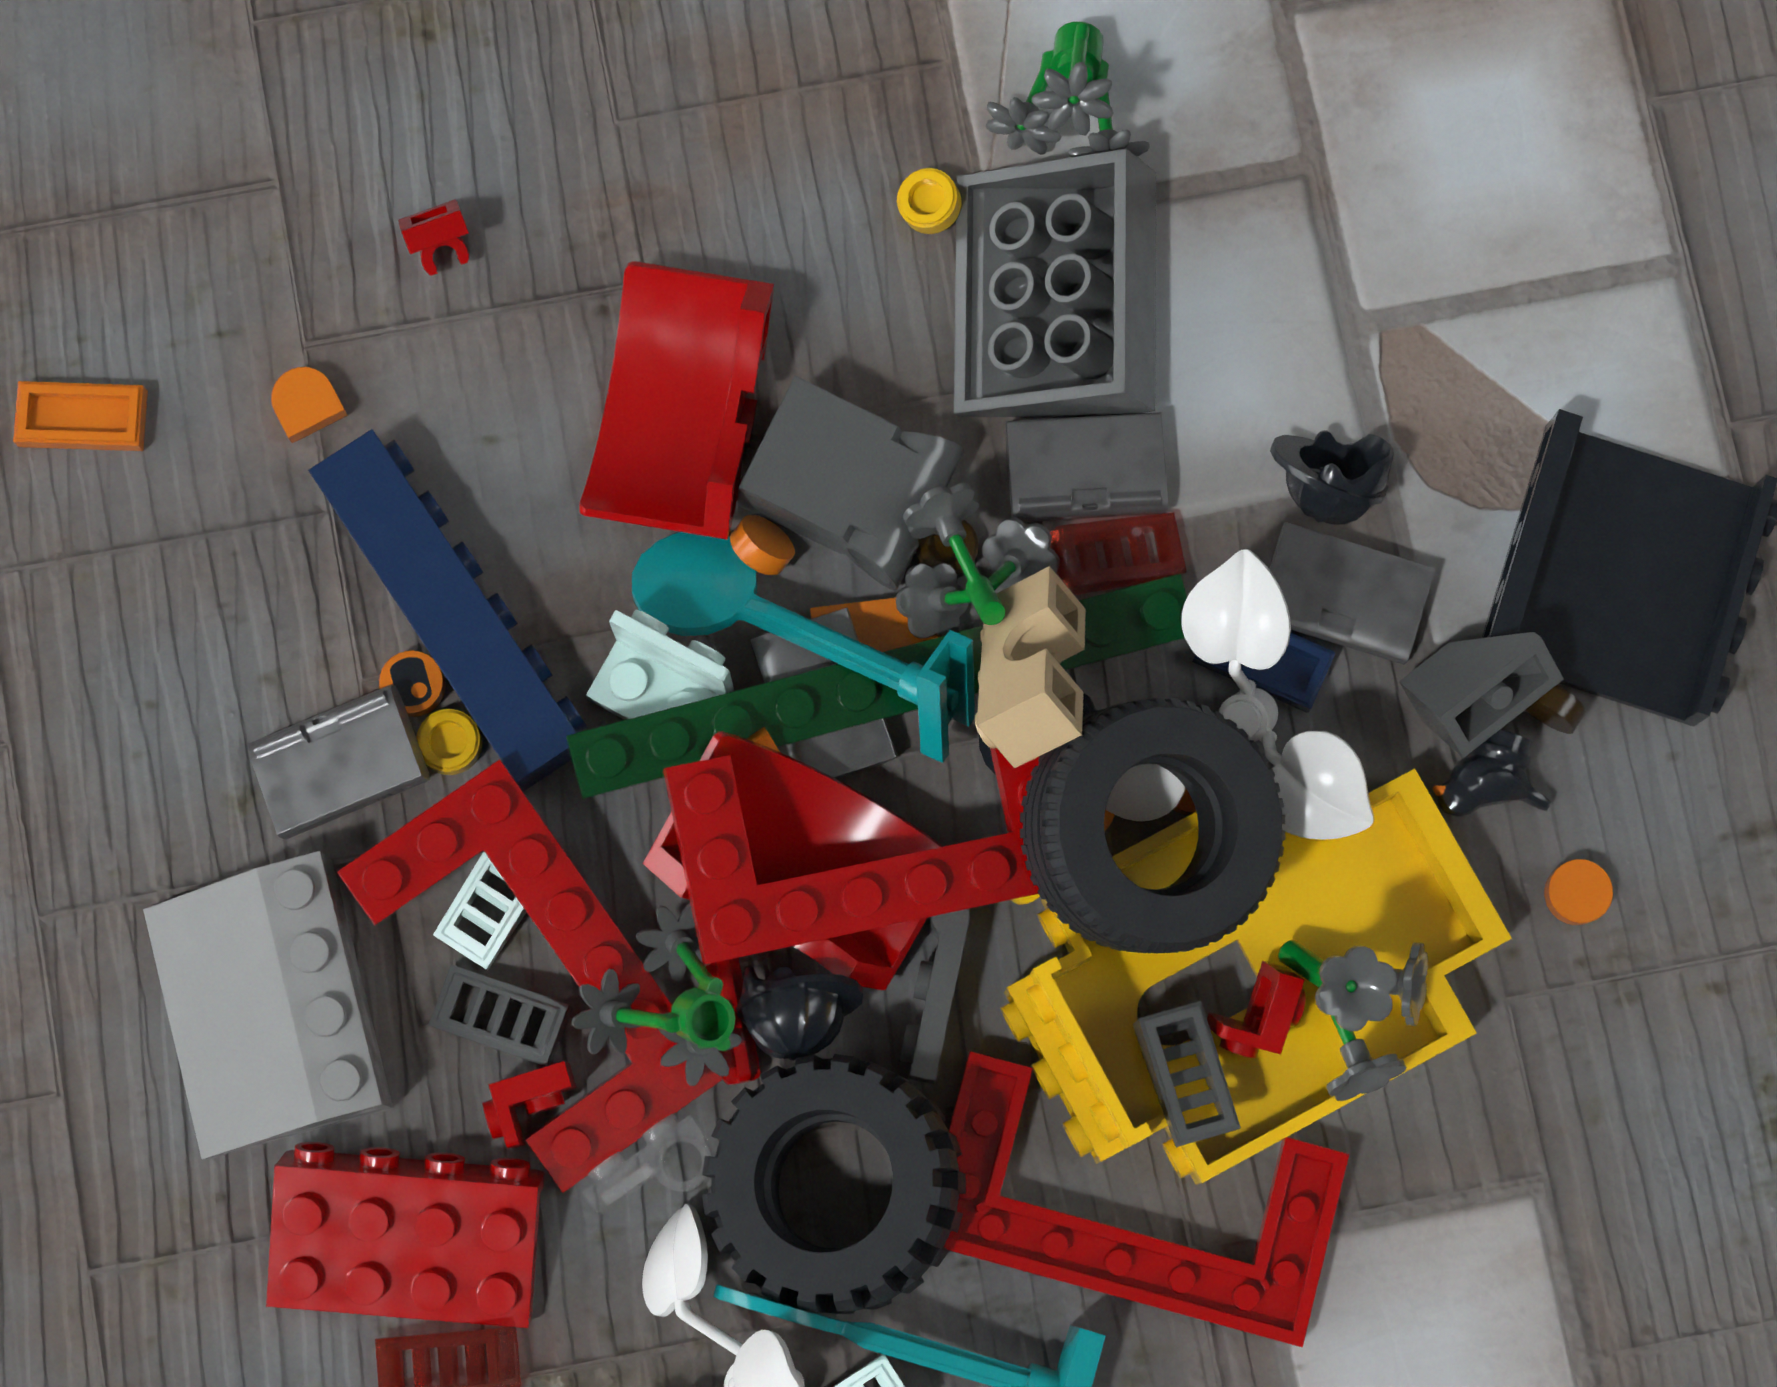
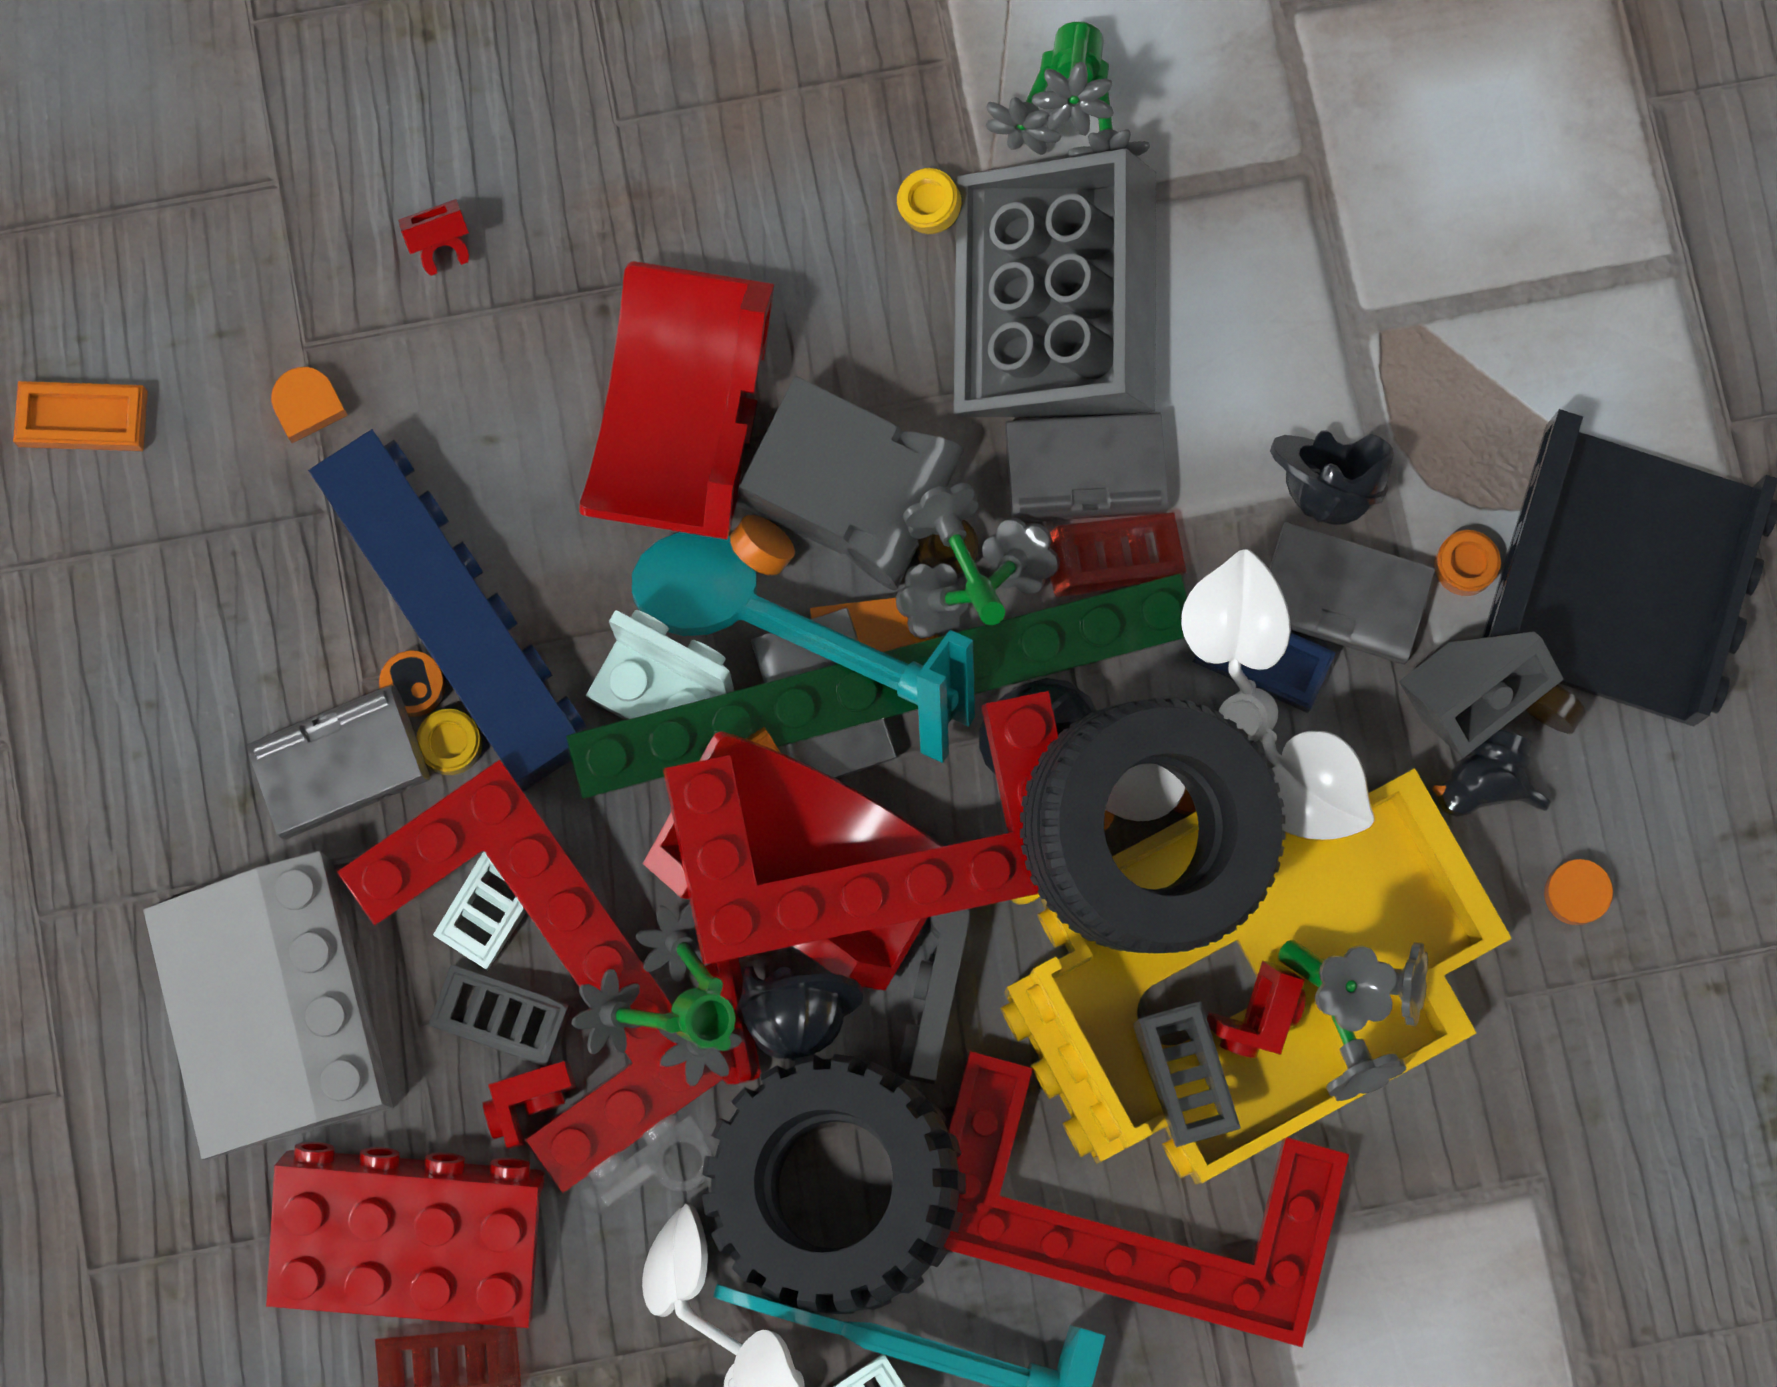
(1023, 691): tan arch -> none
(1467, 562): none -> orange tile

